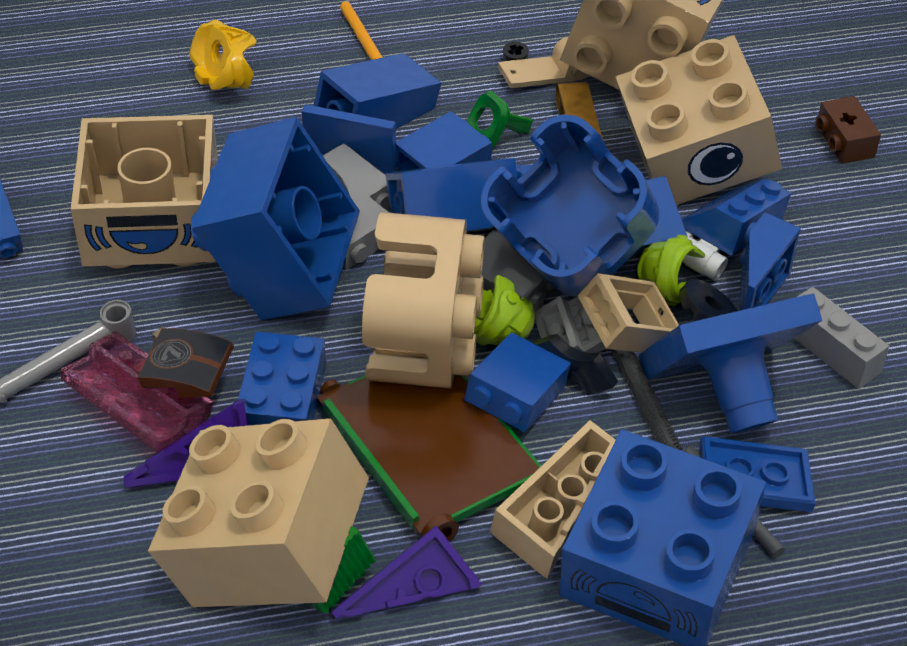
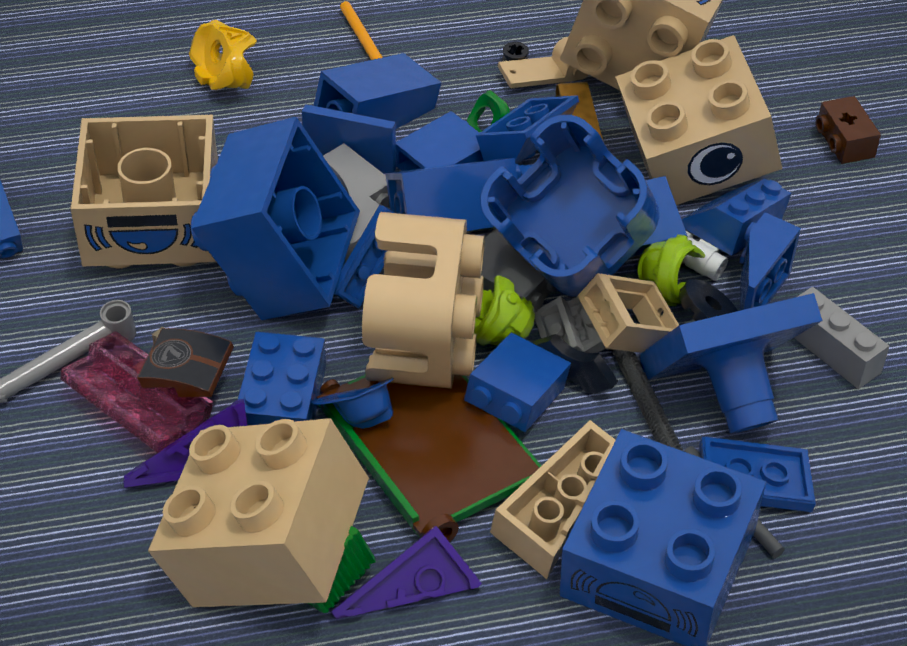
(362, 406): none -> blue piece
(363, 262): none -> blue tile
(511, 134): none -> blue slope

